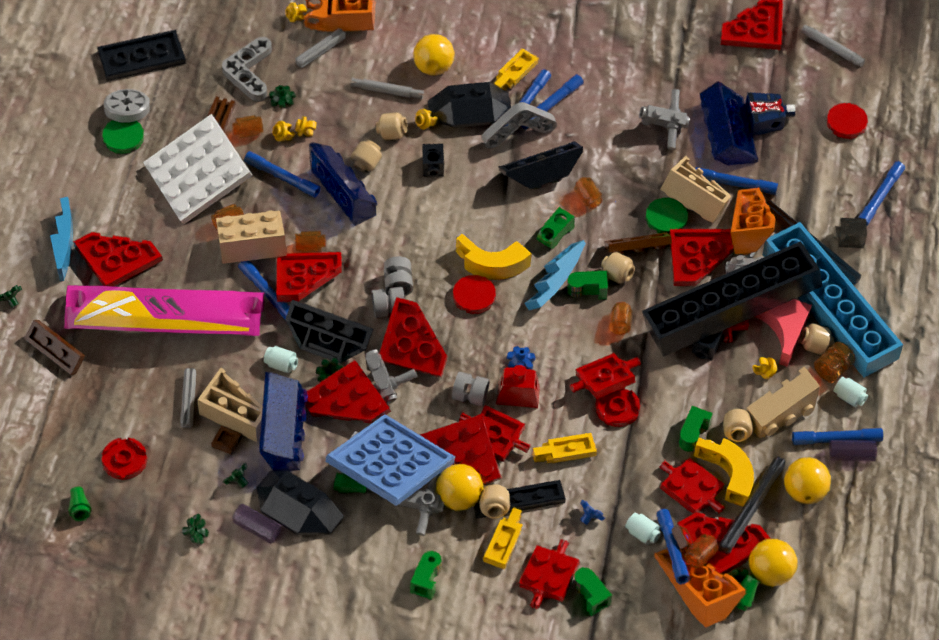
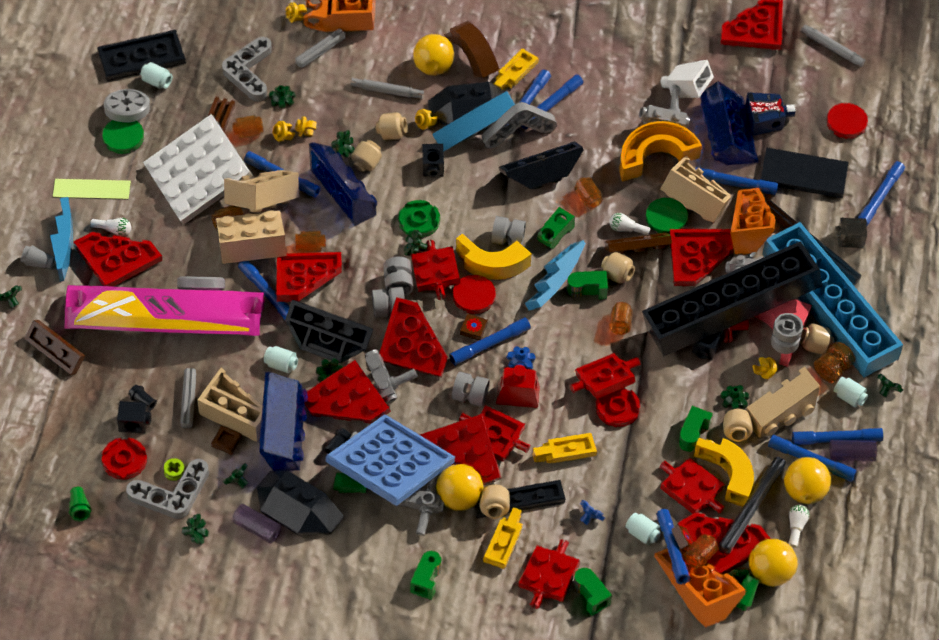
(37, 258): none -> light grey cone
(91, 188): none -> yellowish green sticker
(117, 226): none -> white piece
(133, 417): none -> black brick
(139, 395): none -> black pin
(156, 75): none -> light aqua brick
(171, 498): none -> light grey beam
(173, 476): none -> lime bush
(200, 283): none -> light grey wheel
(262, 191): none -> tan wedge
(340, 437): none -> black pin
(342, 143): none -> dark green plant
(414, 243): none -> dark green plant
(419, 216): none -> green tile
(435, 269): none -> red plate
(473, 121): none -> dark azure slope
(473, 327): none -> reddish brown tile
(475, 47): none -> reddish brown arch
(508, 231): none -> light grey wheel
(510, 331): none -> blue piece
(621, 222): none -> white piece
(654, 138): none -> light orange brick
(689, 79): none -> white torso
(735, 396): none -> dark green plant
(786, 333): none -> light grey wheel
(787, 447): none -> blue piece
(798, 518): none -> white piece
(805, 172): none -> black tile
(888, 386): none -> dark green plant

